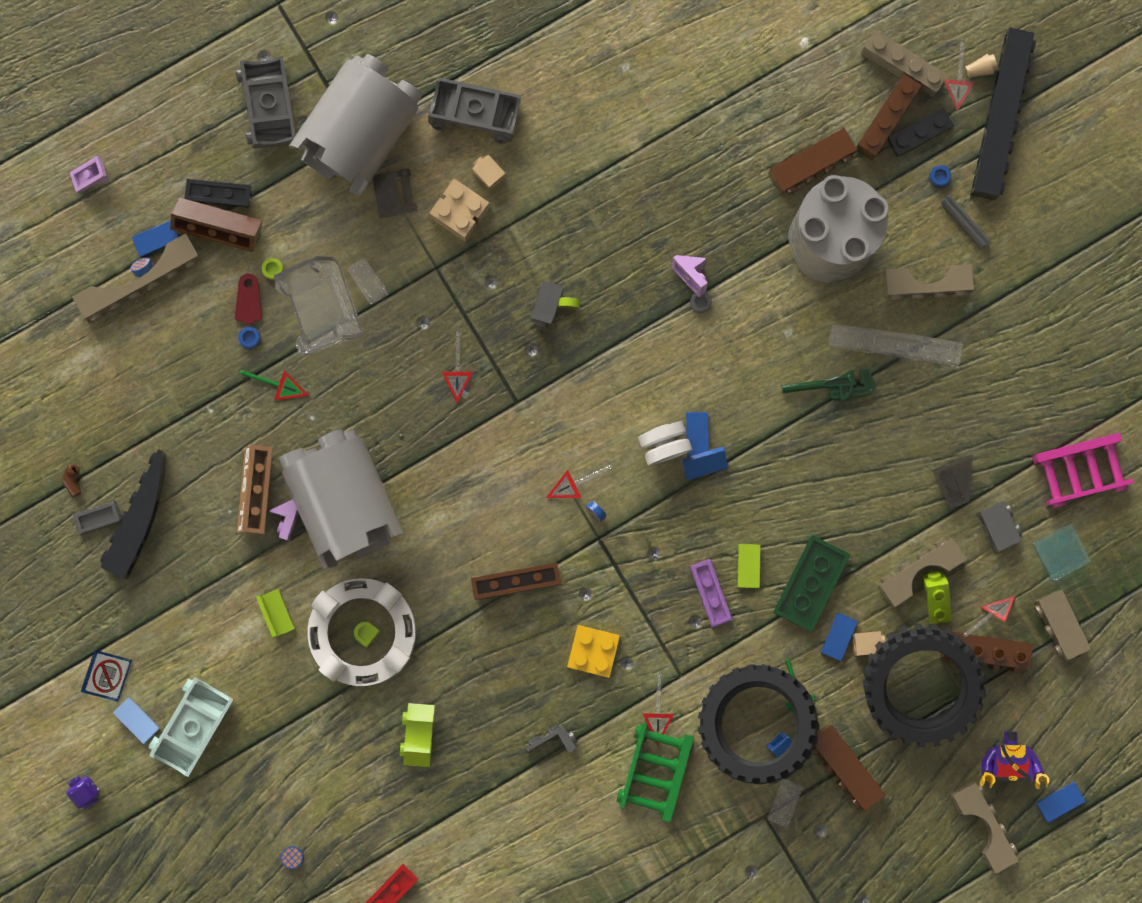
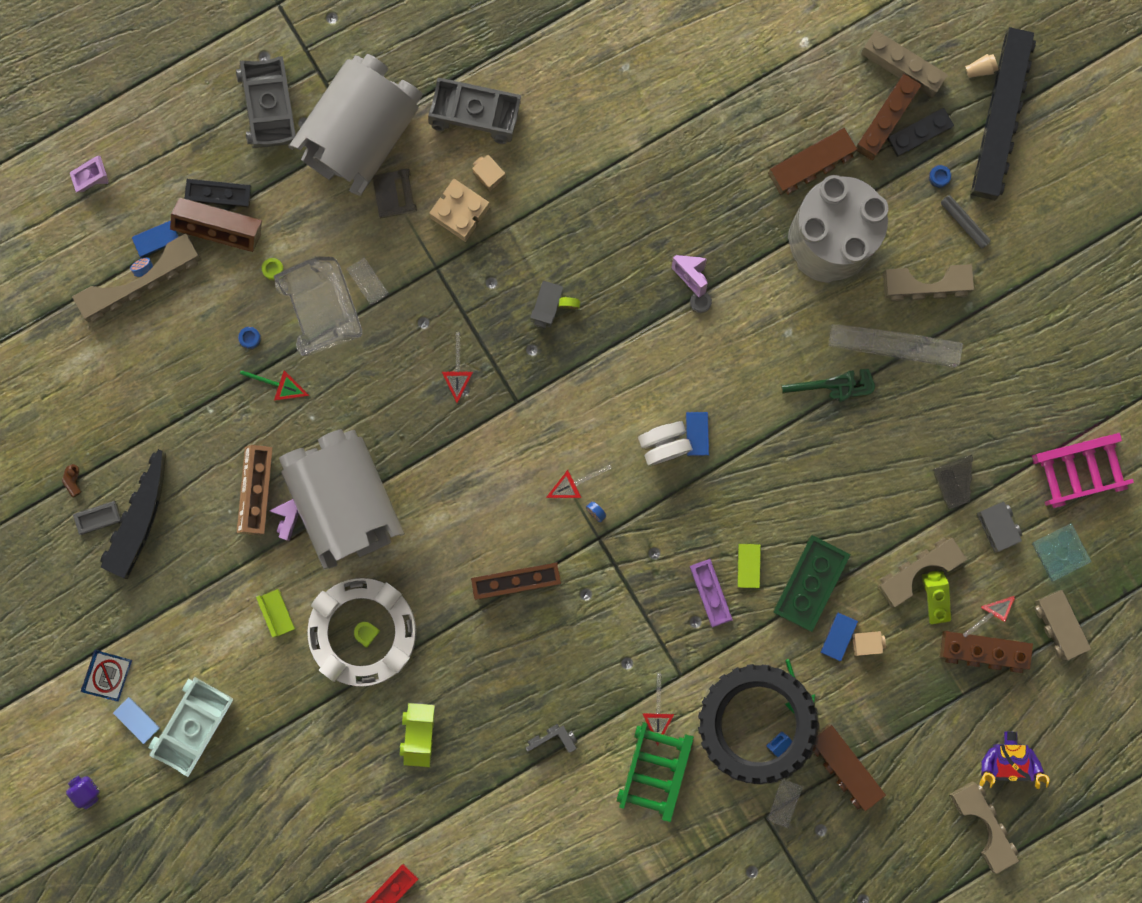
(248, 301): dark red piece -> none
(292, 857): tile -> none
(593, 651): yellow plate -> none
(705, 463): blue tile -> none
(937, 727): black tyre -> none
(957, 88): clear piece -> none
(1060, 802): blue tile -> none

